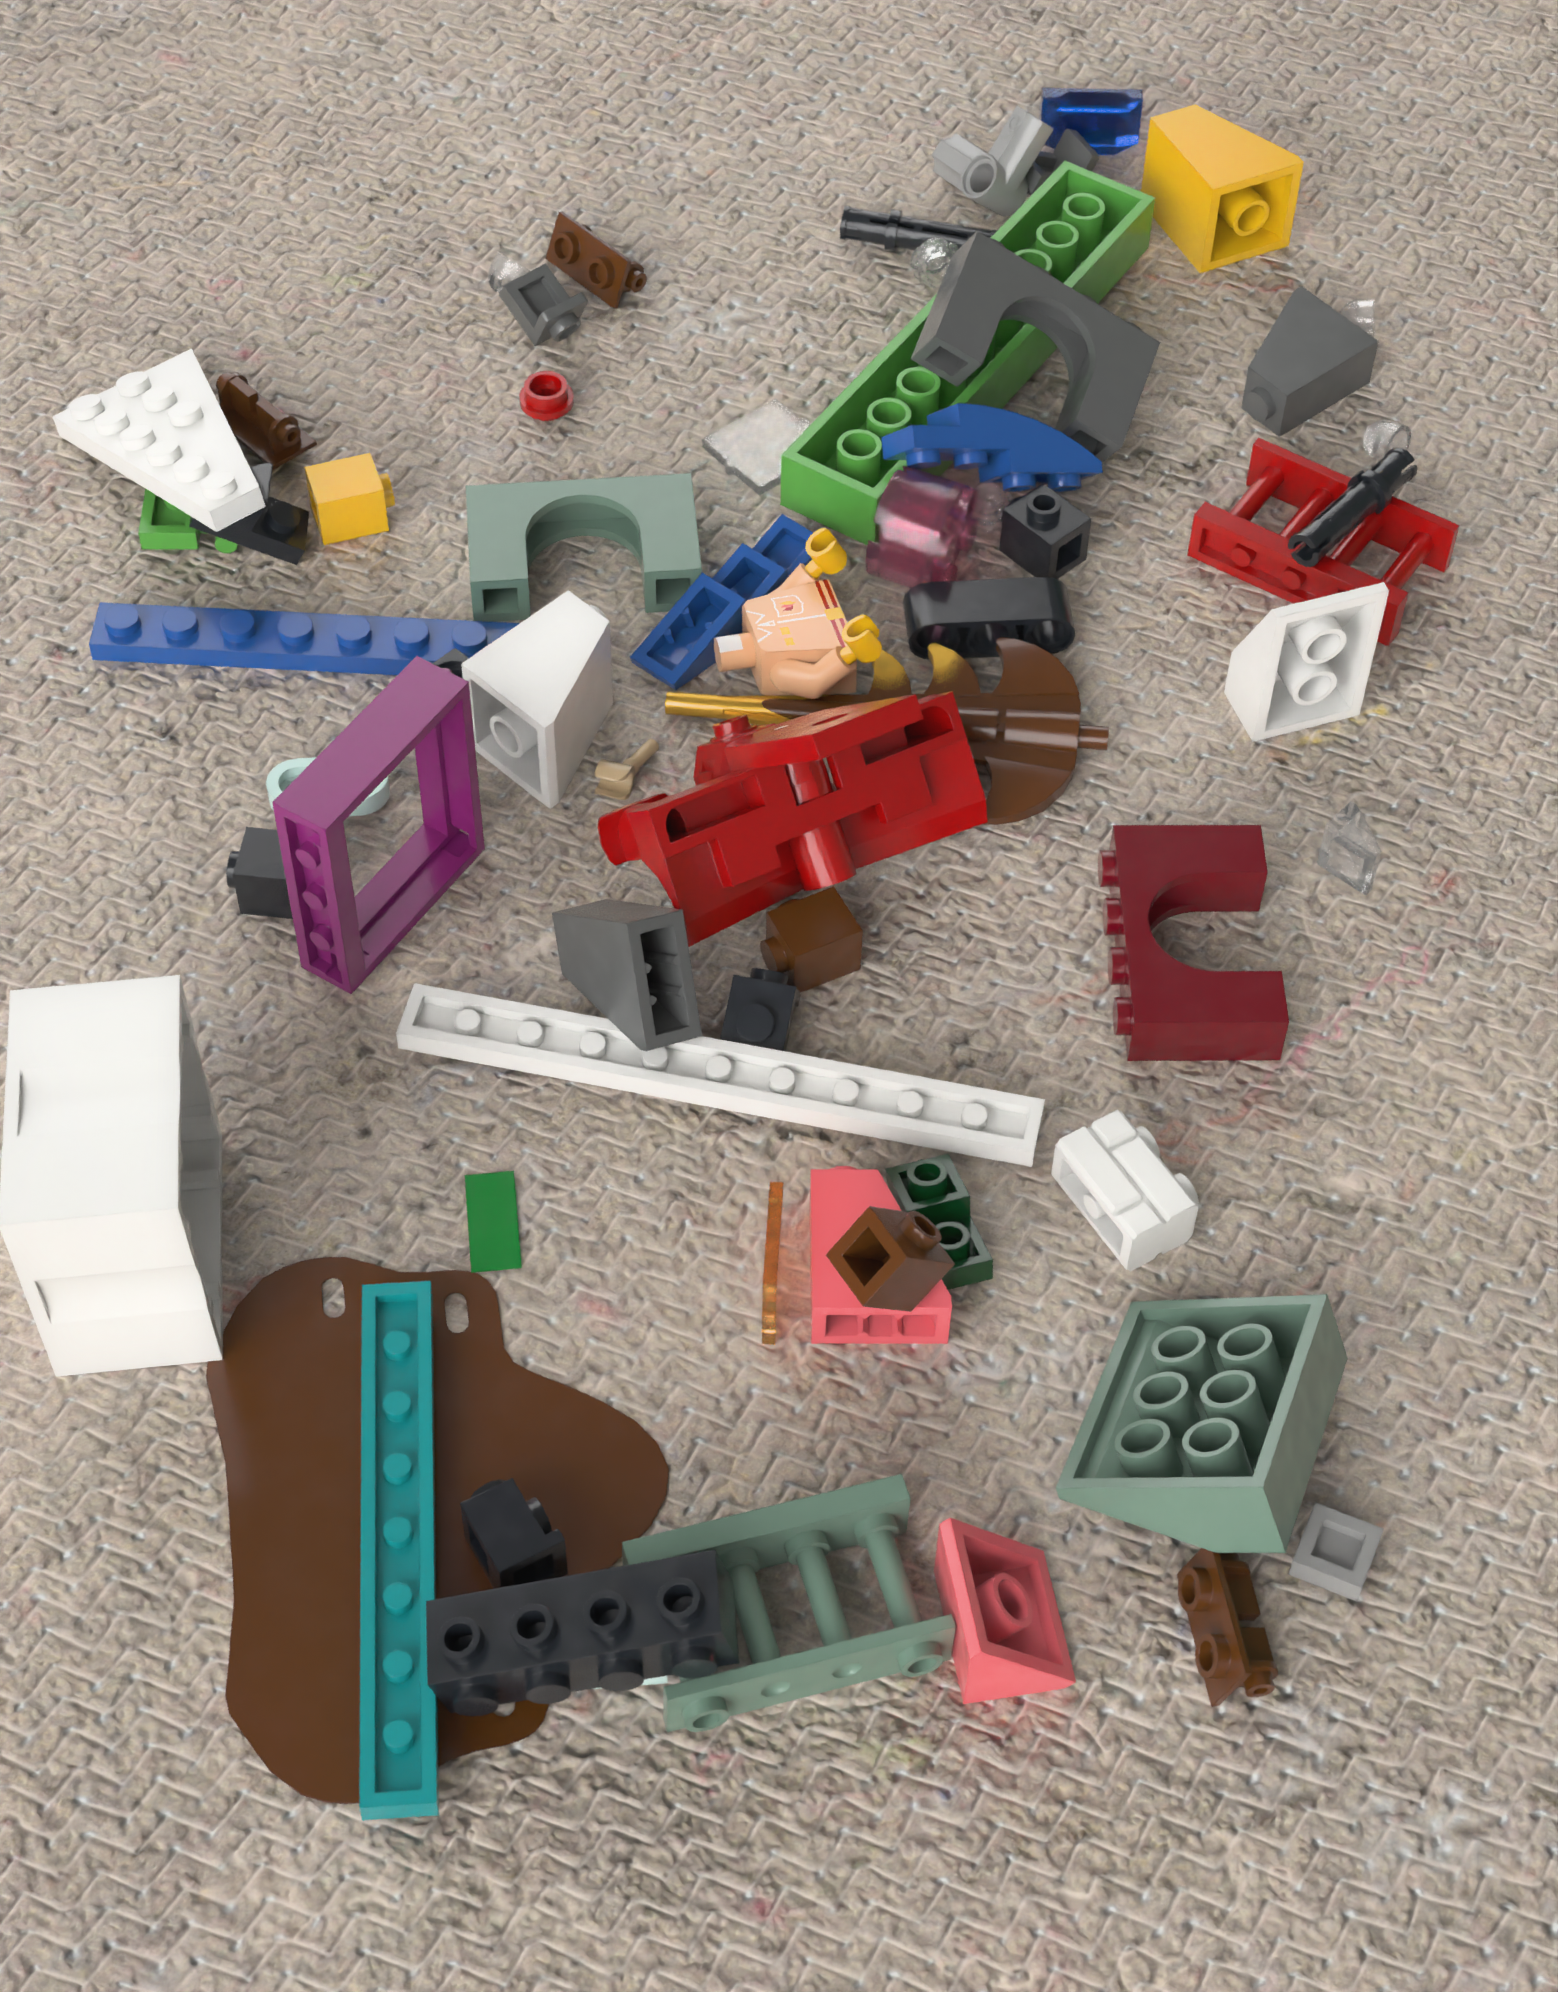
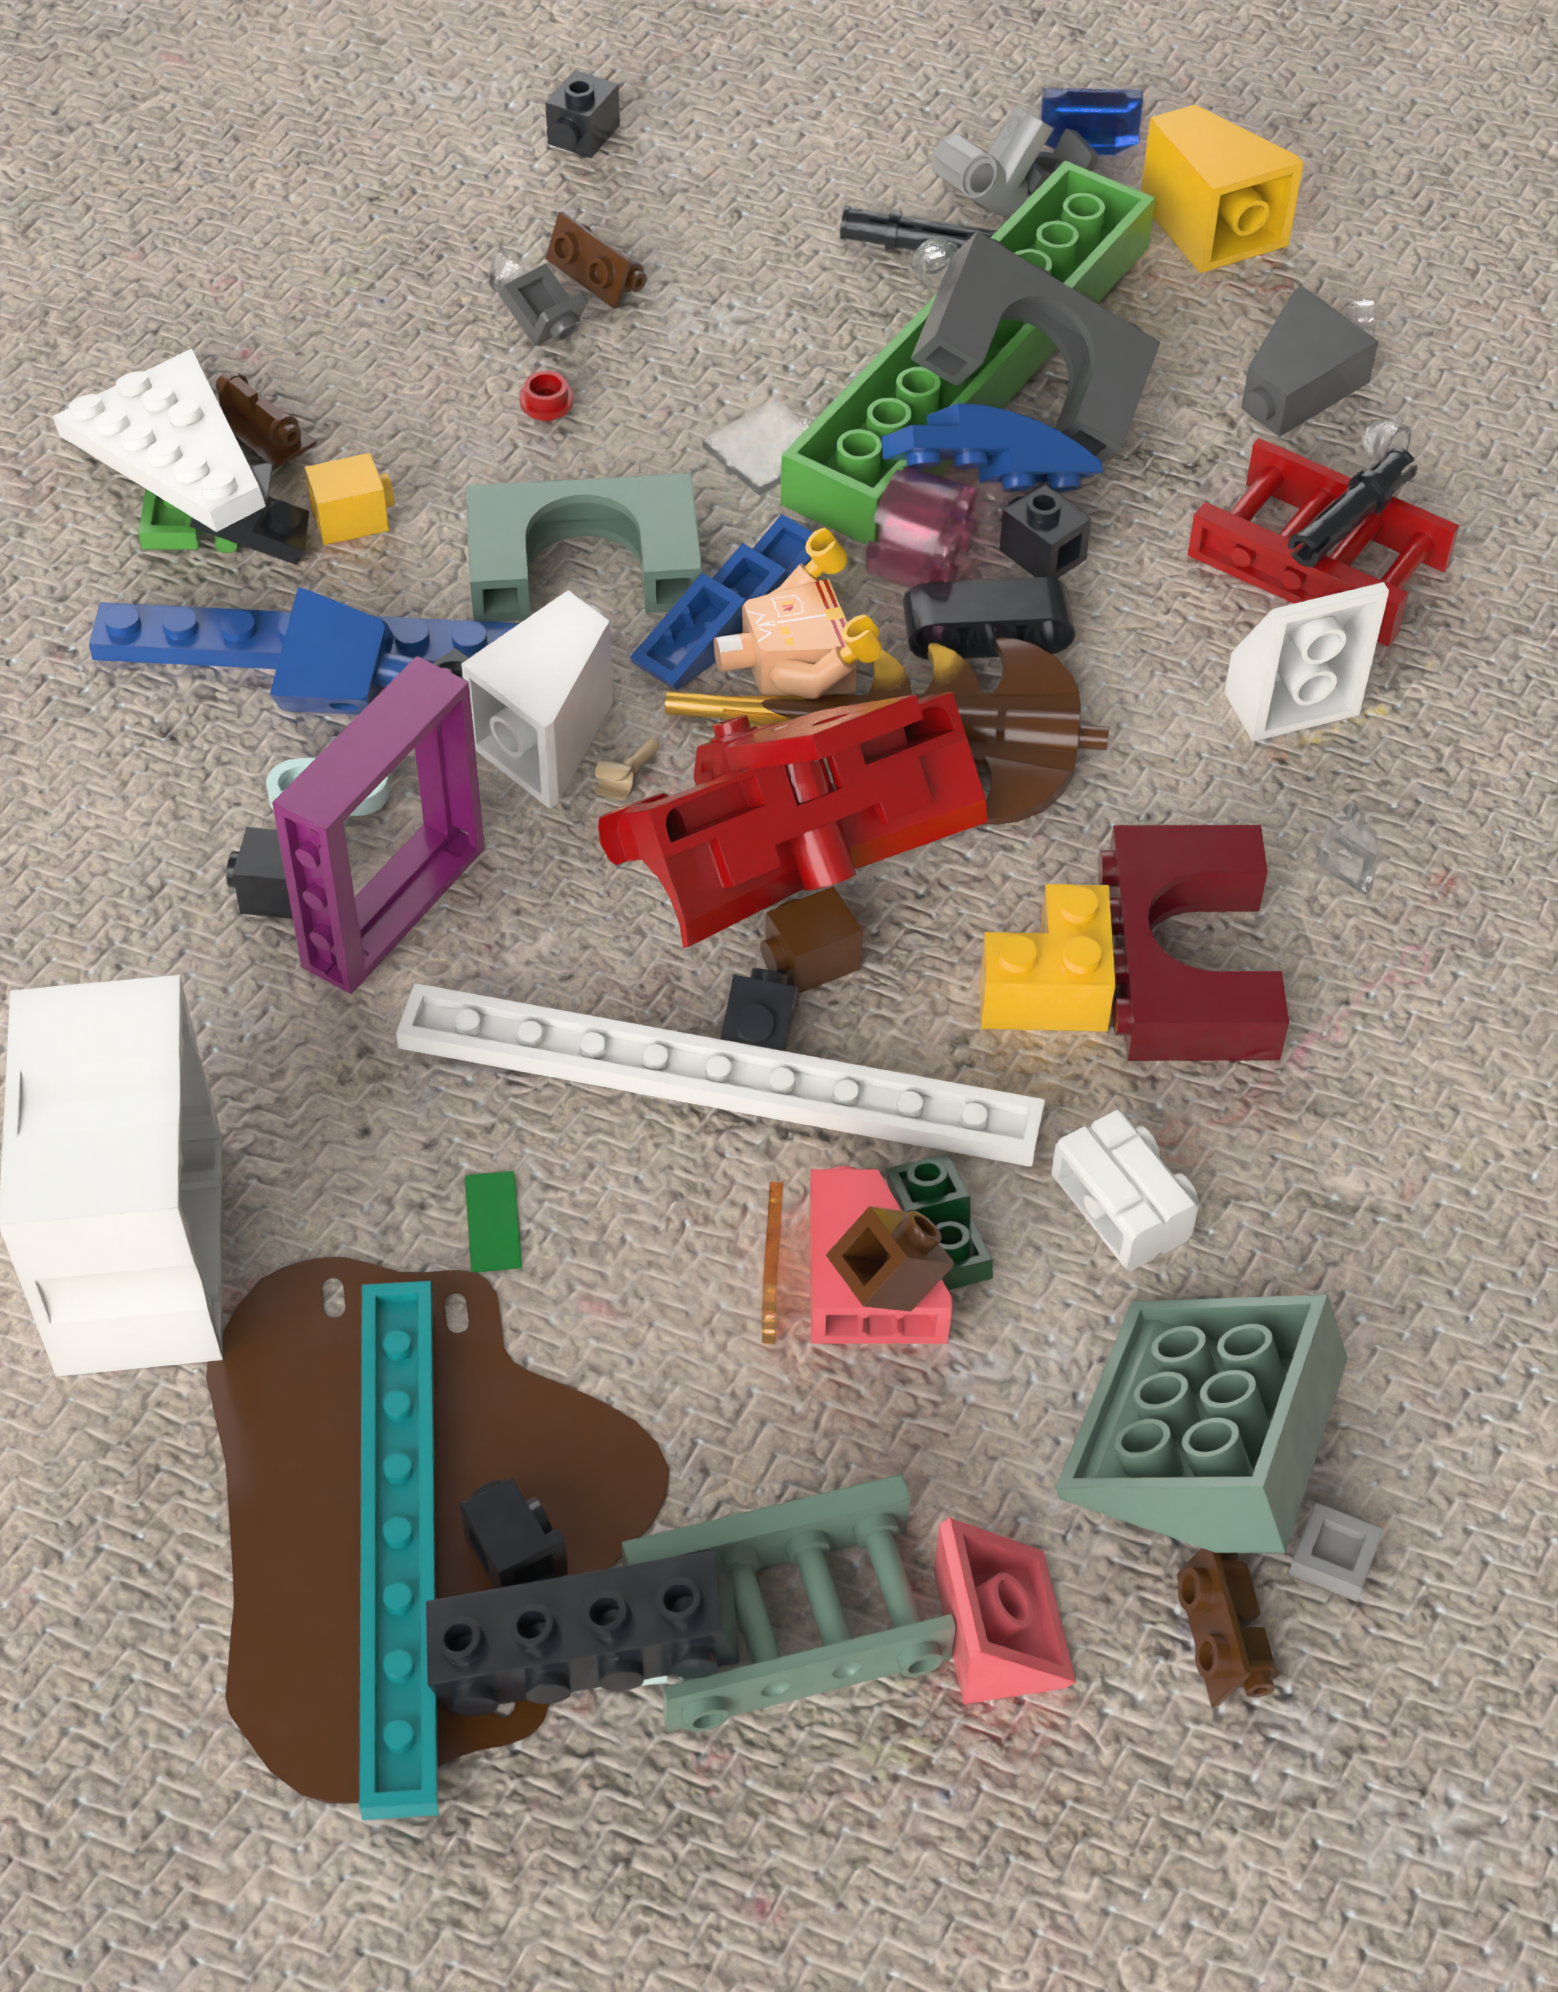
(333, 658): none -> blue torso
(582, 113): none -> black brick
(632, 968): dark grey slope -> none
(1053, 976): none -> yellow brick

